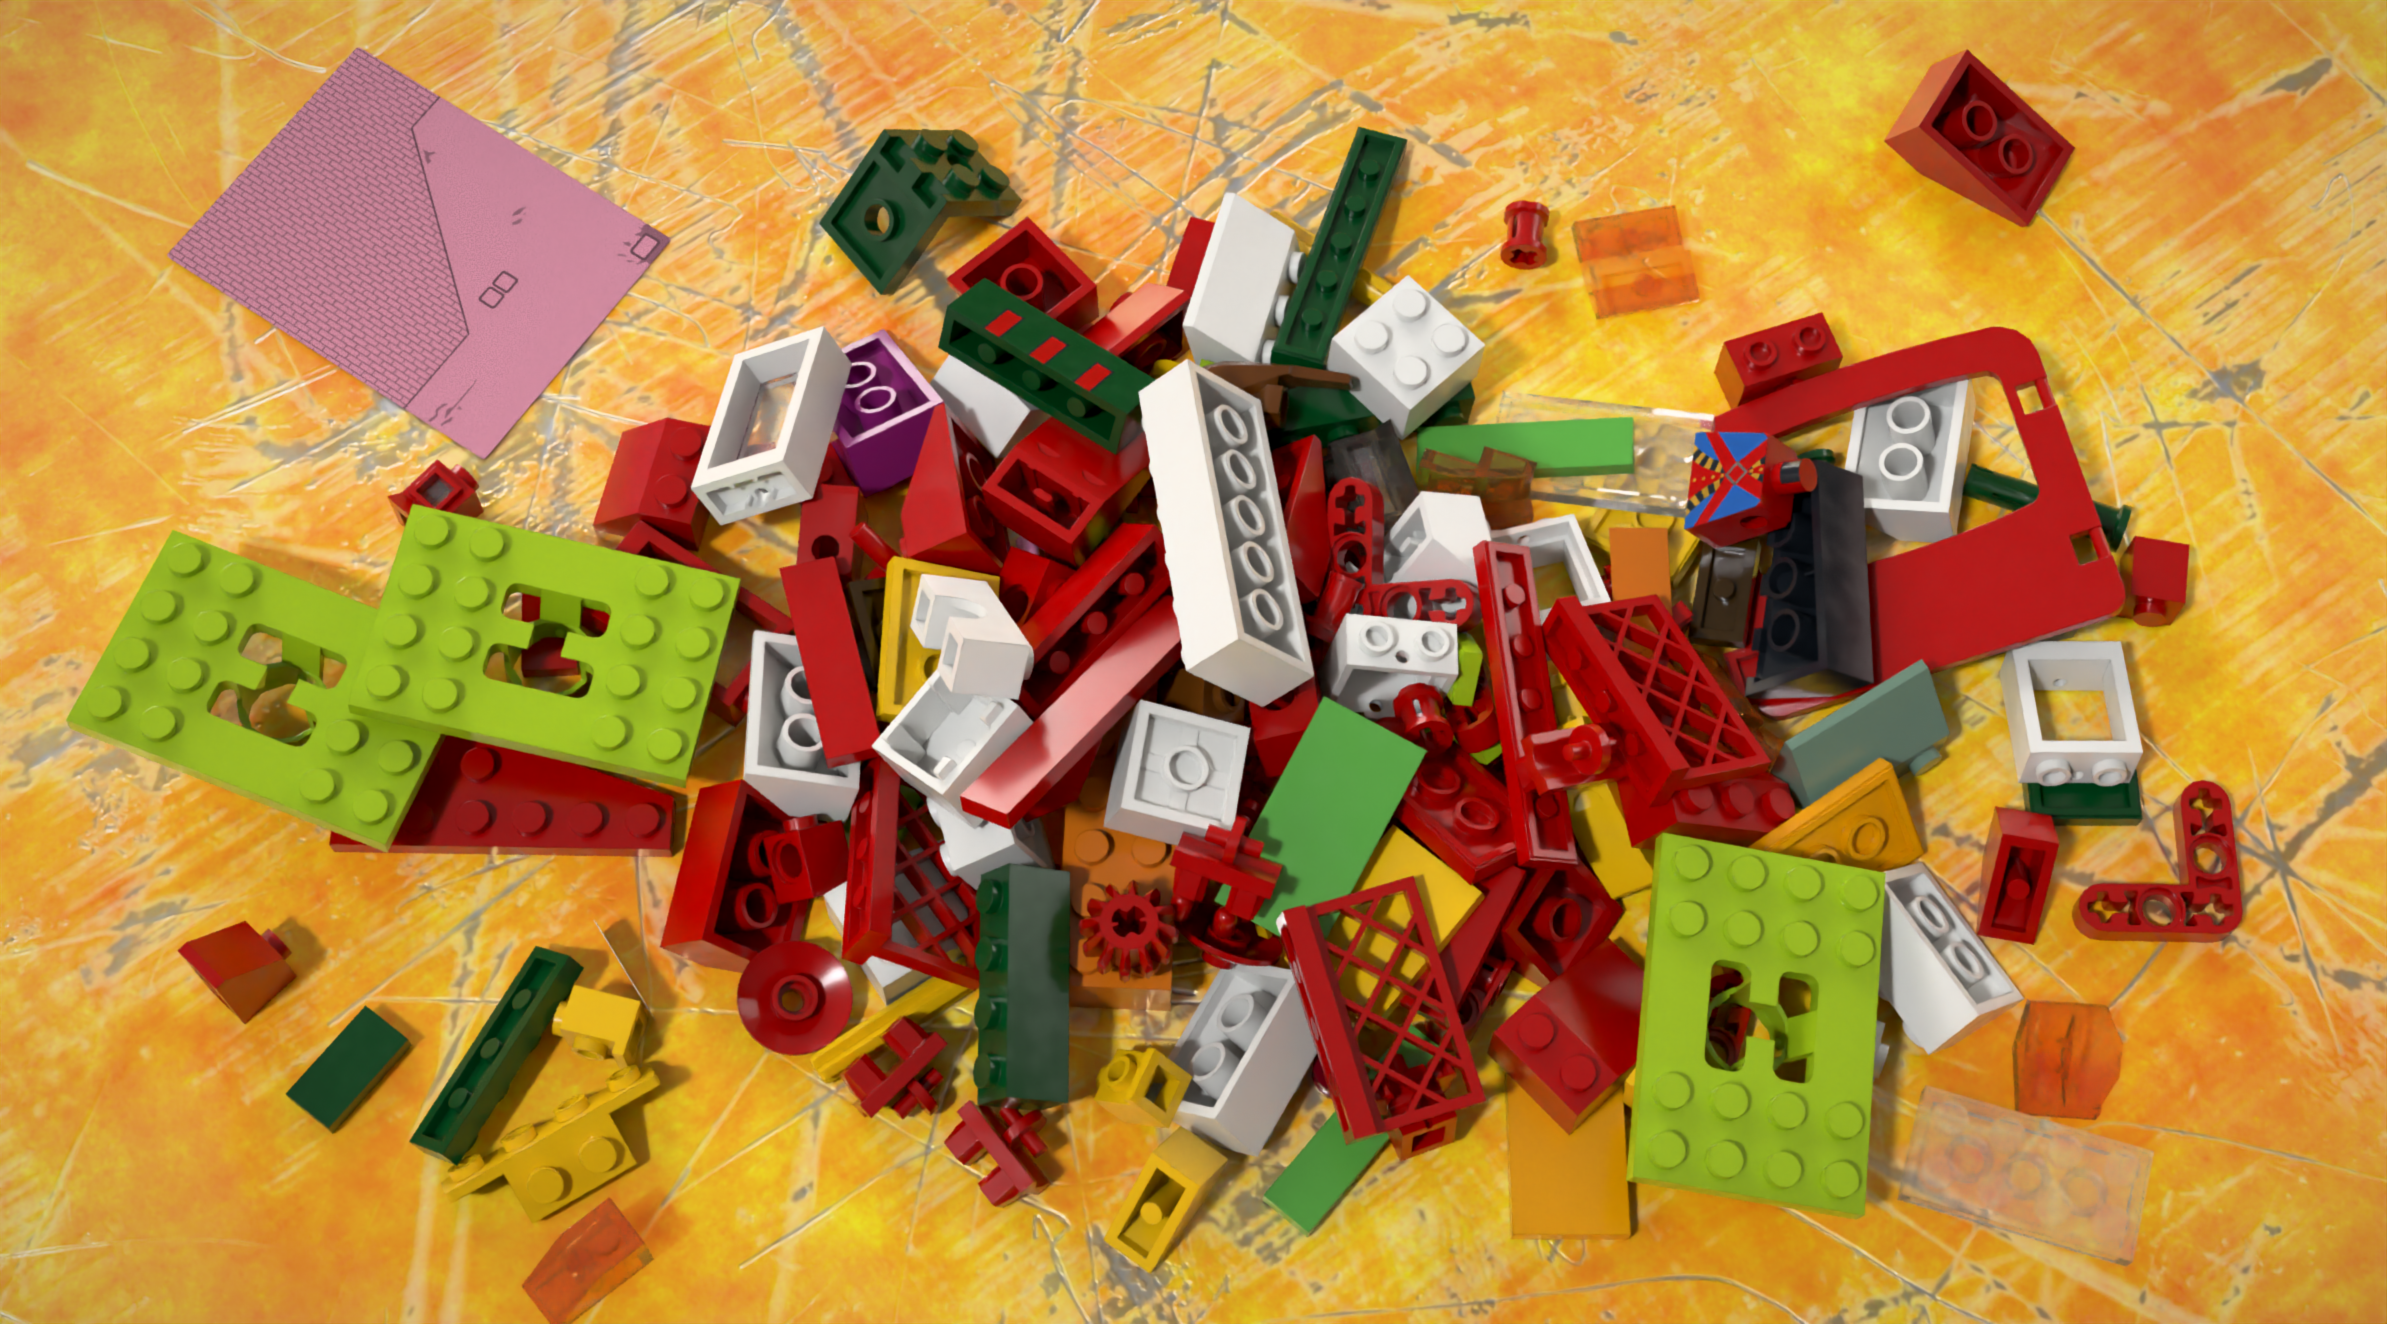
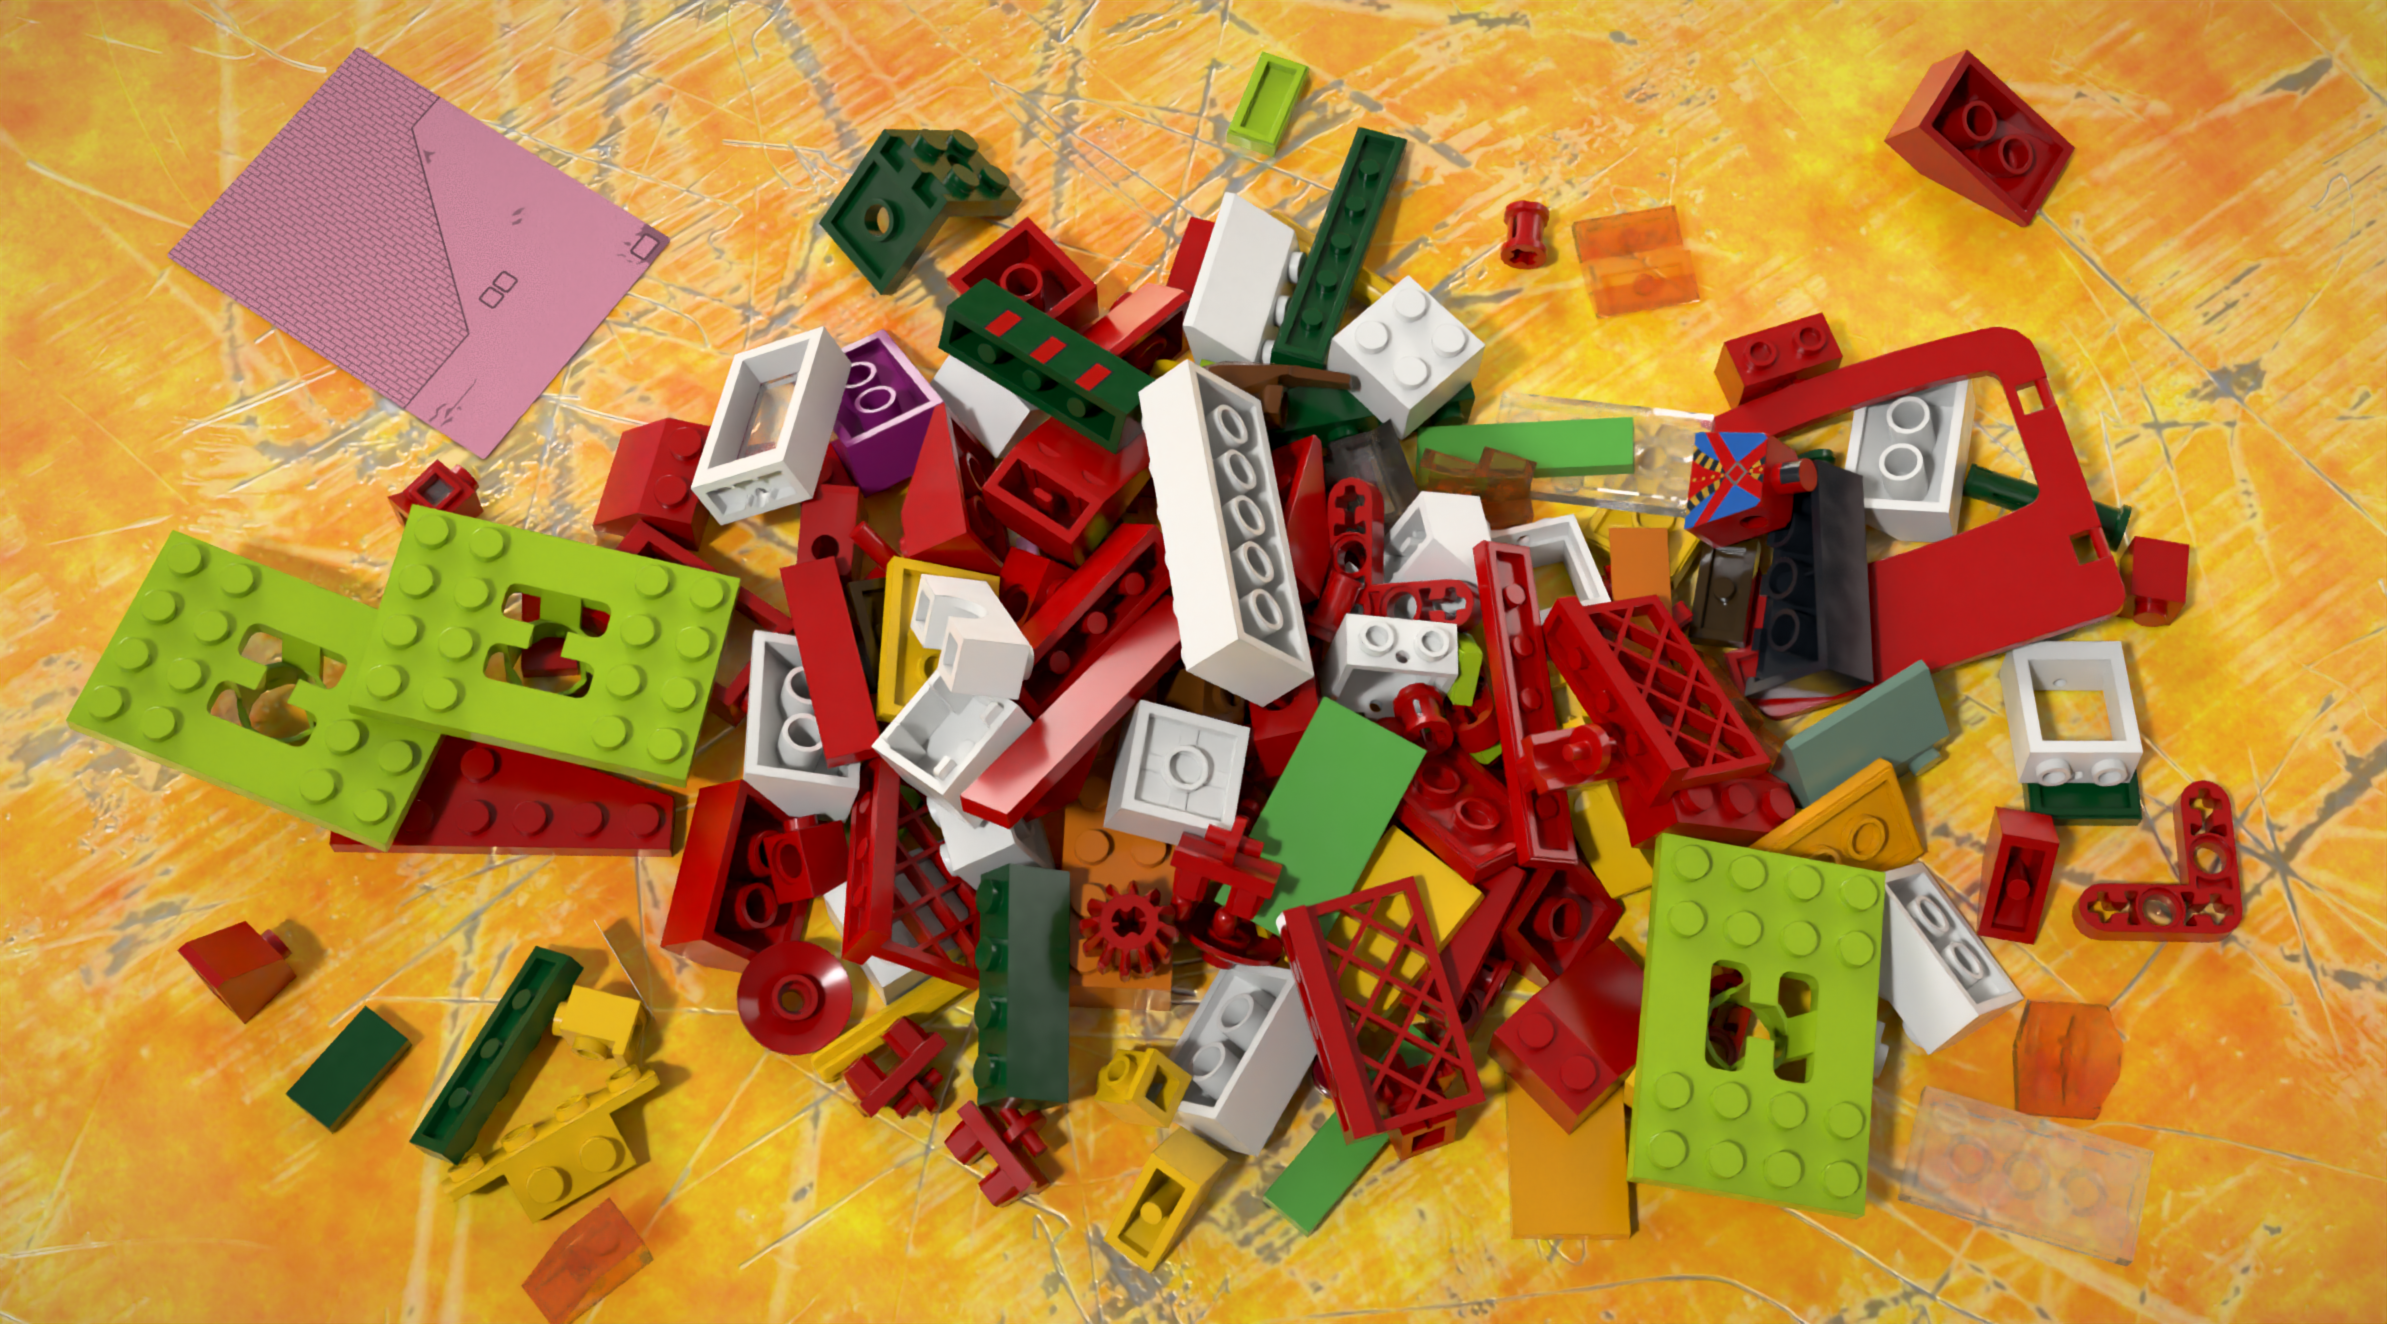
(1267, 104): none -> lime tile

